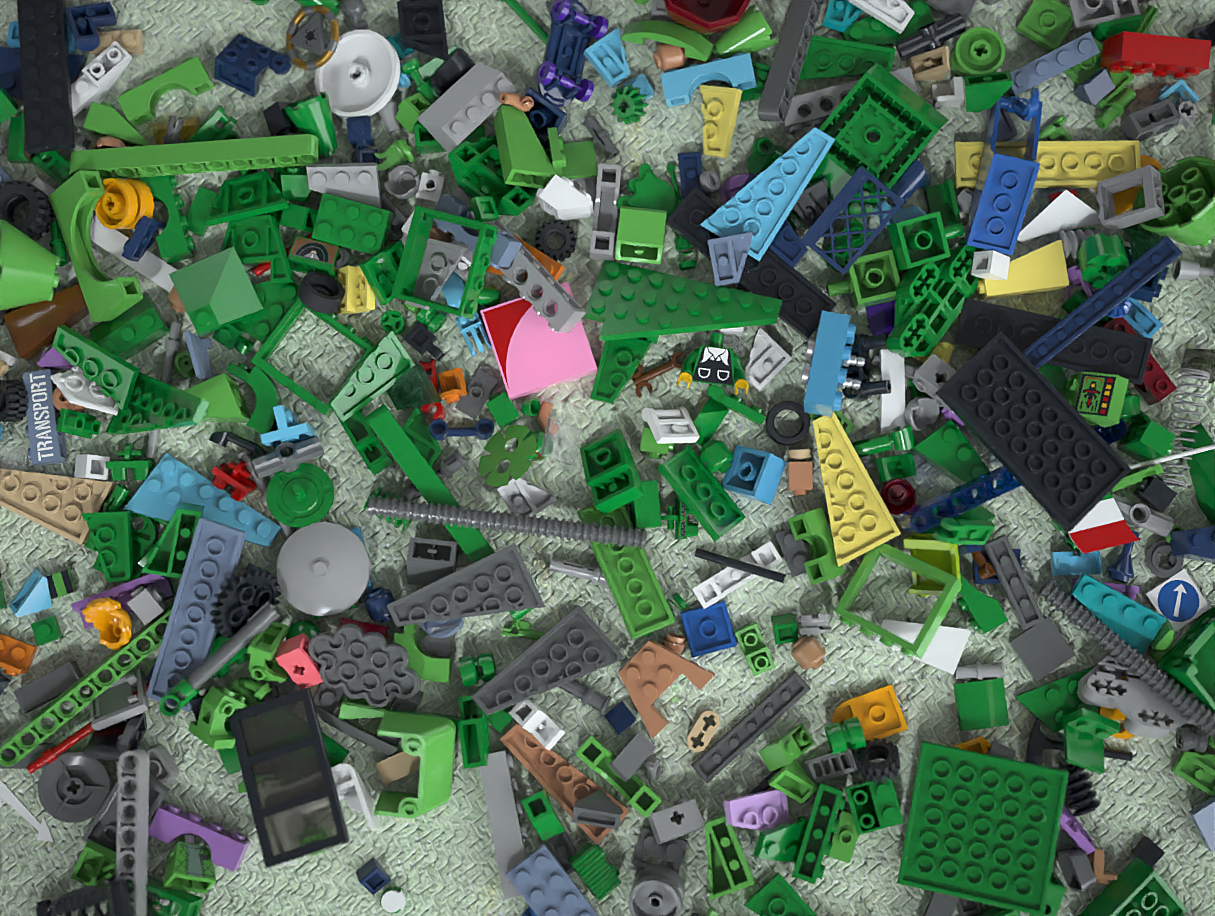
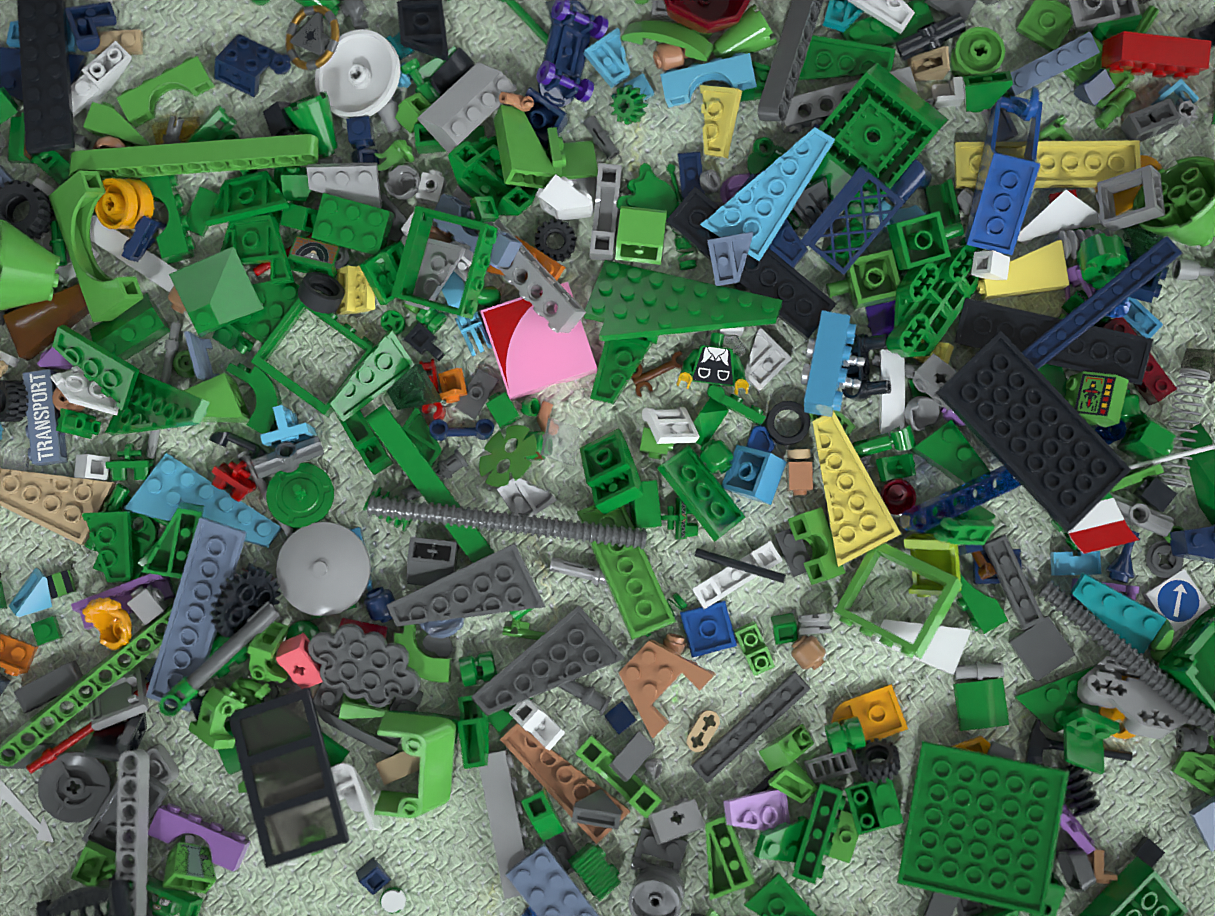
(760, 439): none -> blue tile

